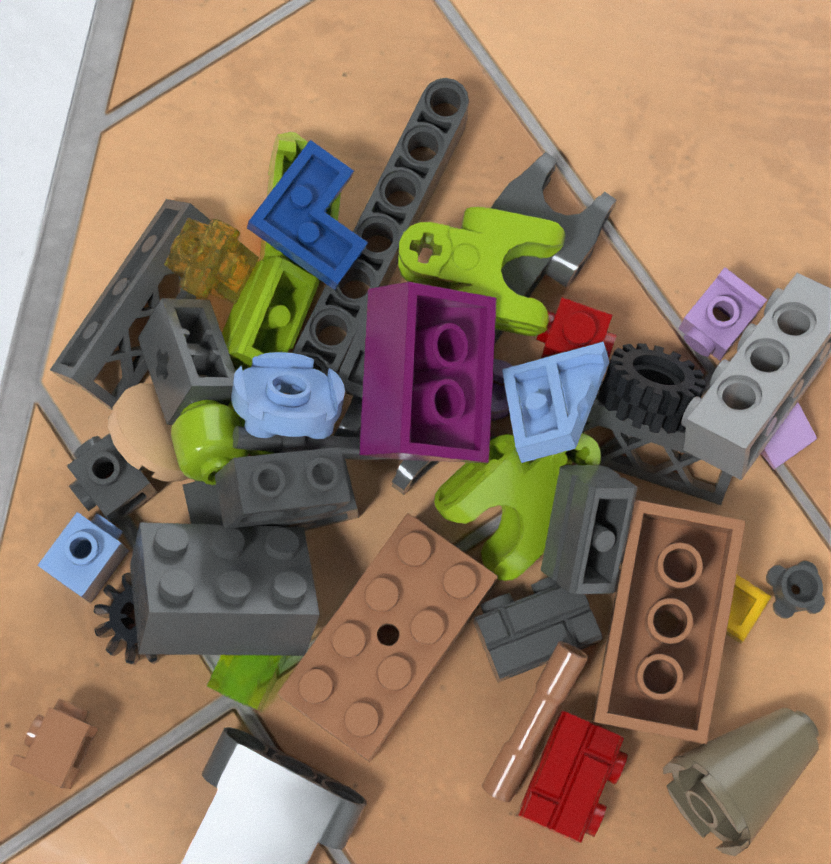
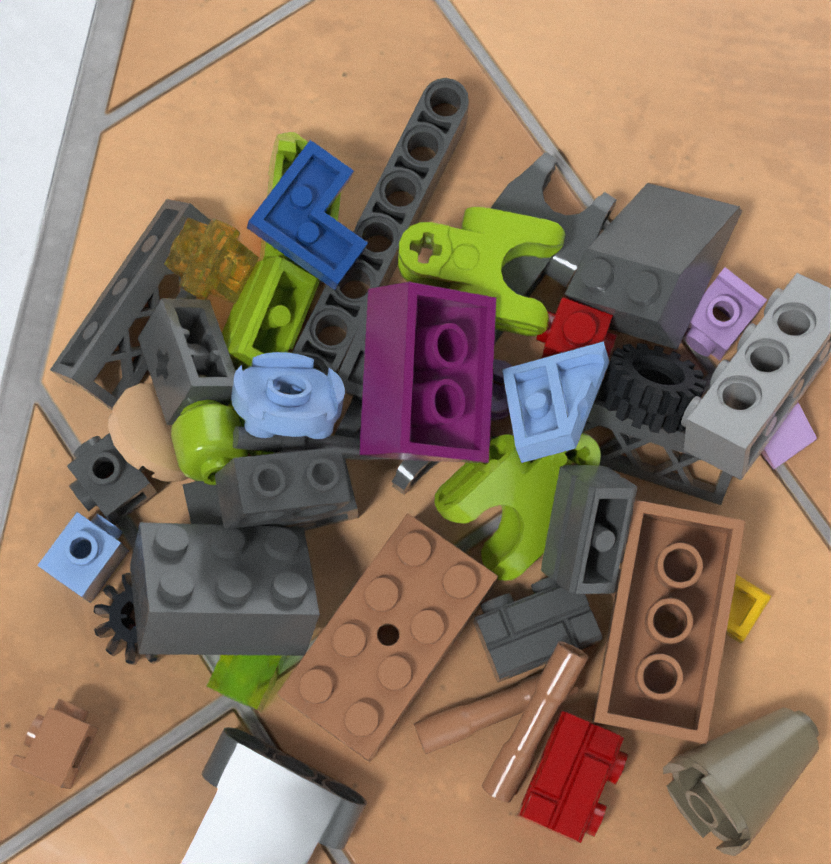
(463, 721): none -> nougat piece
(655, 262): none -> dark grey slope
(803, 575): dark grey plate -> none

